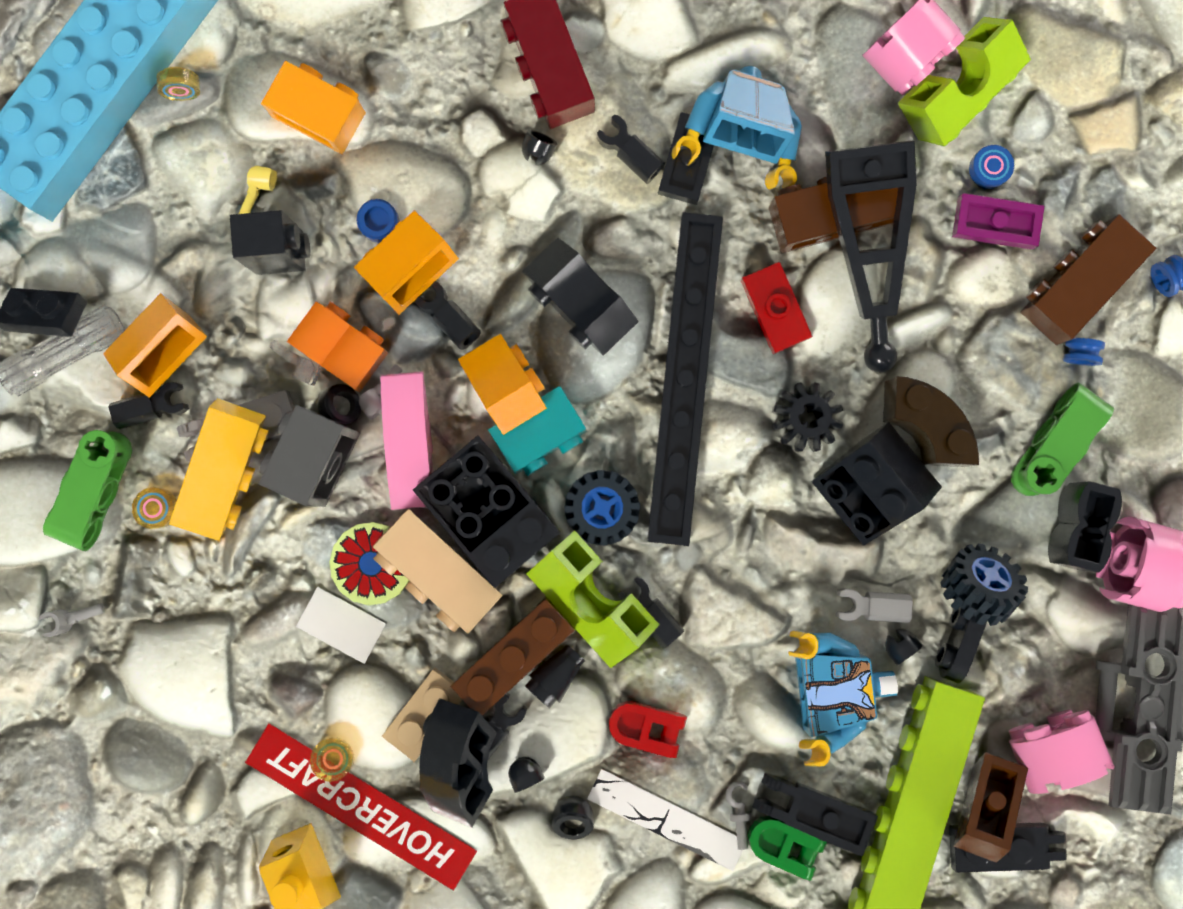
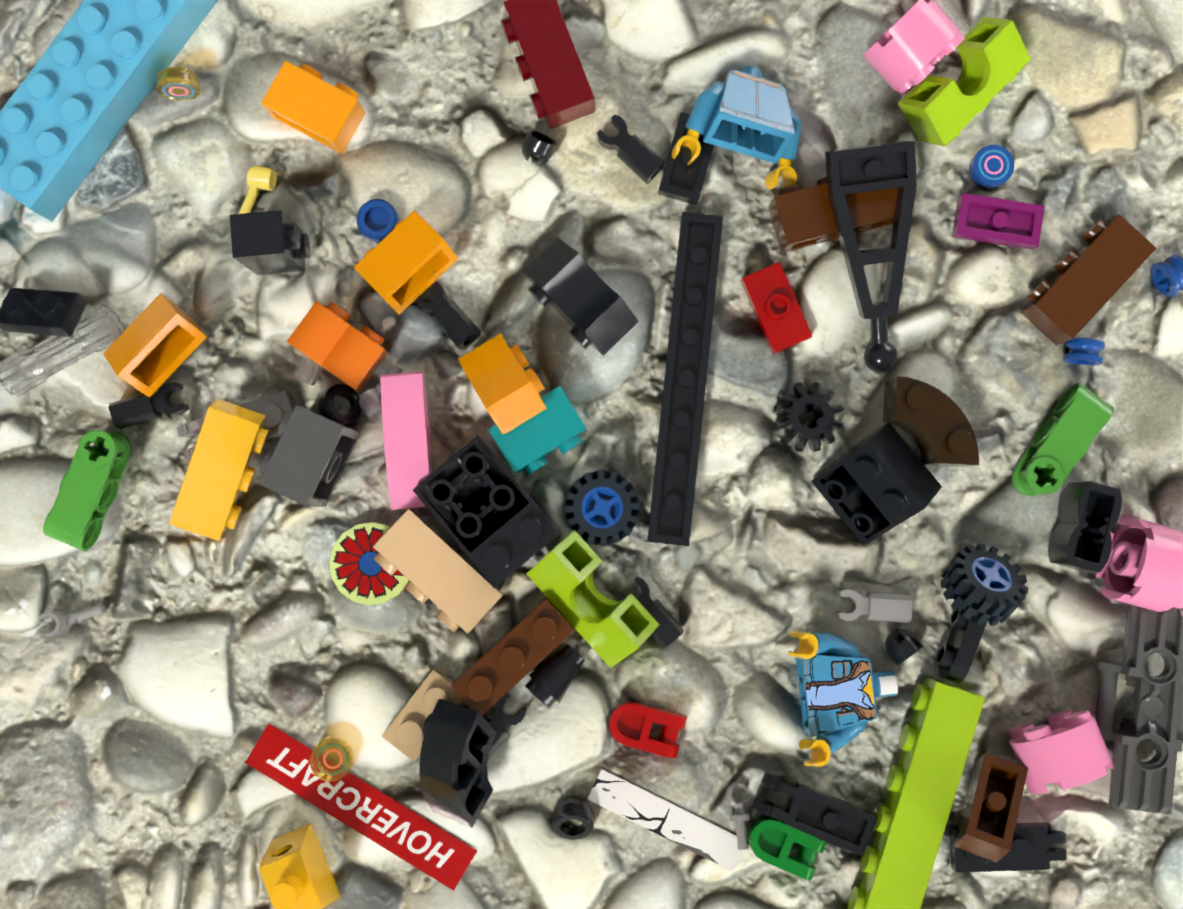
(153, 507): clear yellow tile -> none
(340, 625): white sticker -> none
(524, 774): black hinge -> none

